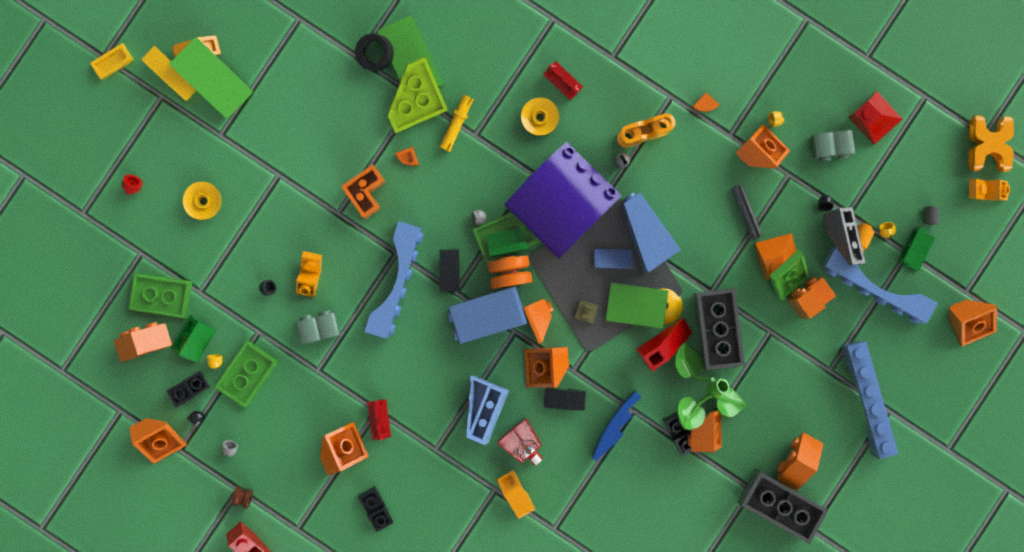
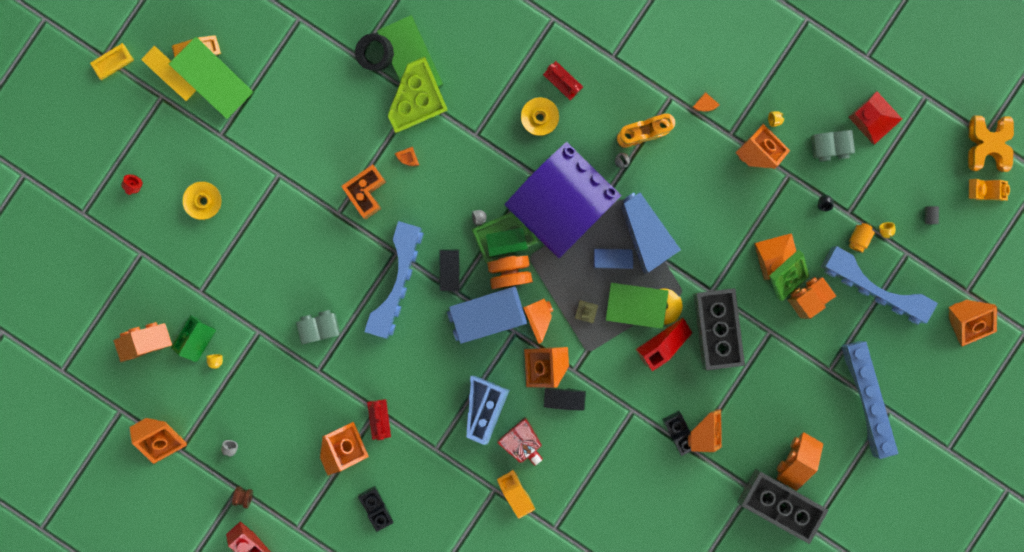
(160, 295): bright green tile -> none
(188, 389): black slope -> none
(196, 418): black hinge -> none
(246, 374): bright green tile -> none
(267, 287): black hinge -> none
(309, 274): light orange slope -> none
(460, 115): yellow pin -> none
(611, 432): blue slope -> none
(689, 412): bright green plant -> none
(747, 211): dark grey axle -> none
(843, 231): dark grey slope -> none
(916, 249): green panel -> none

